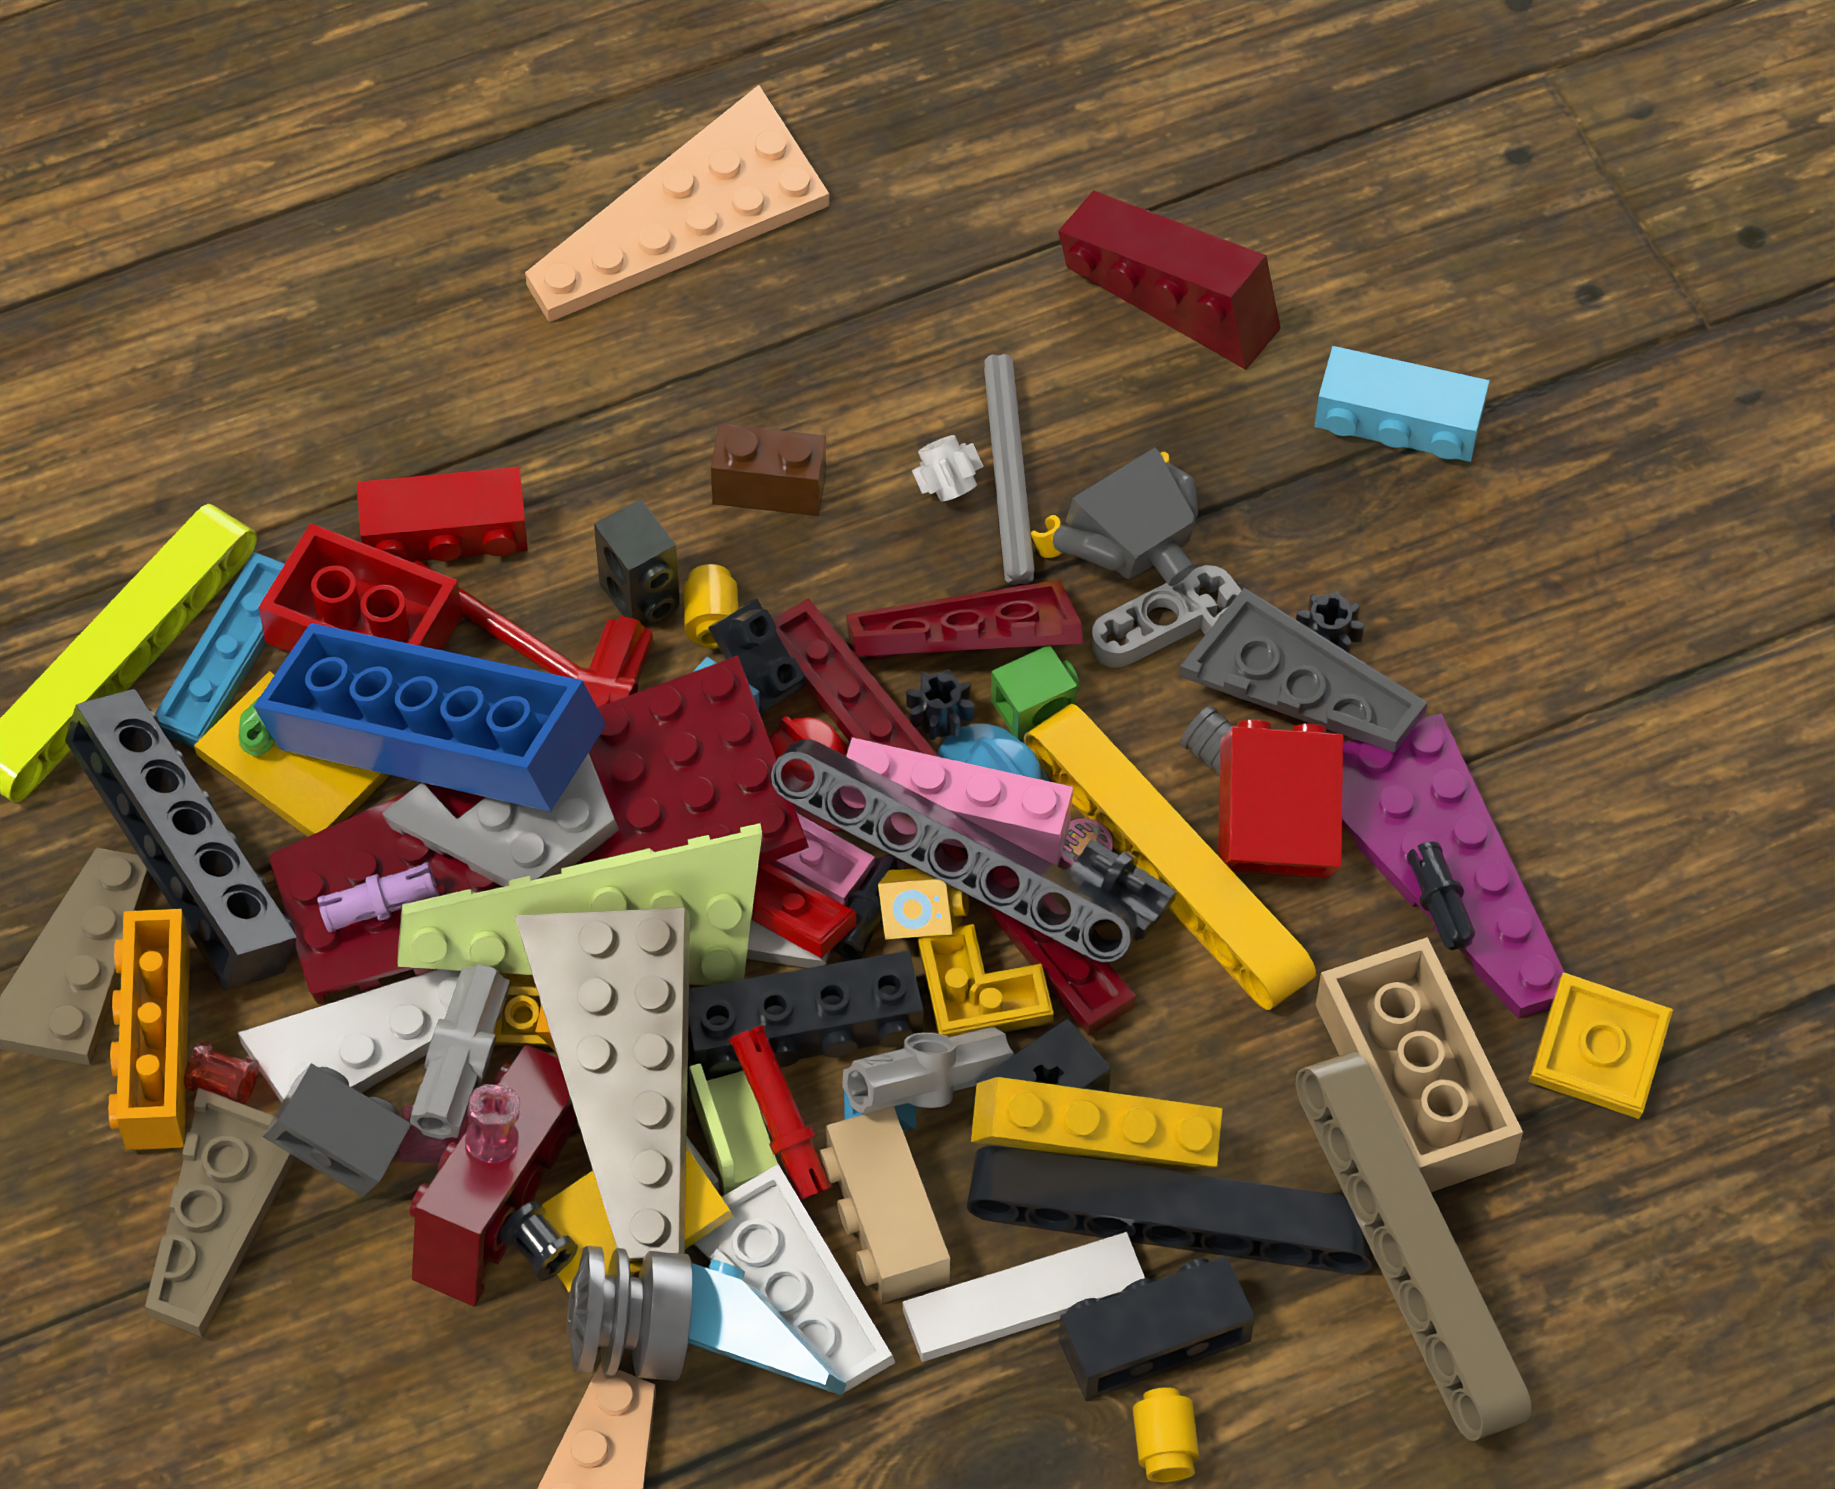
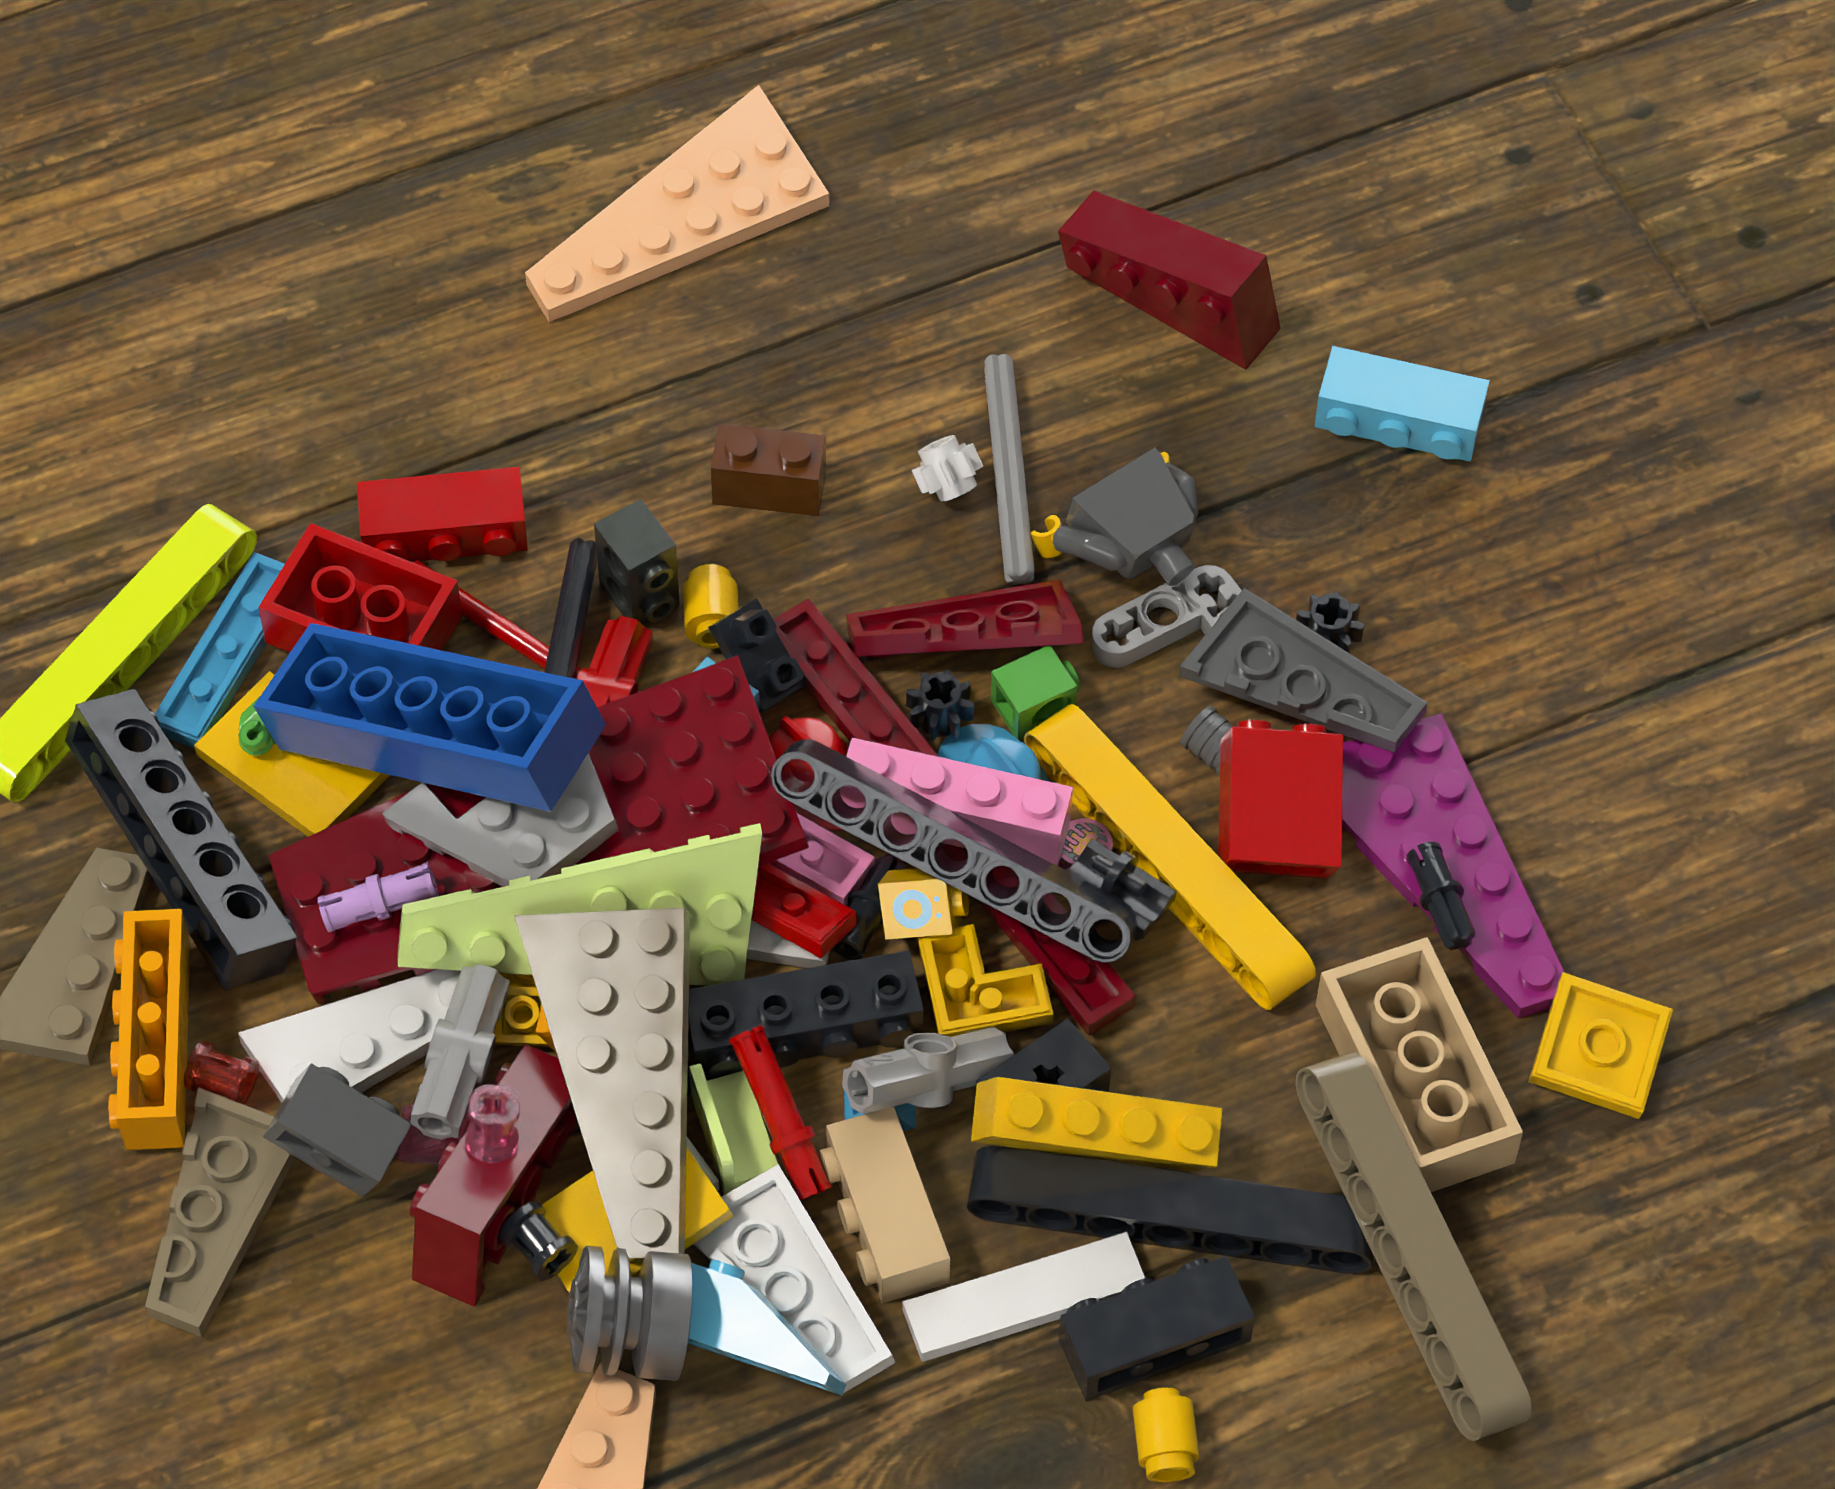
(572, 608): none -> black axle

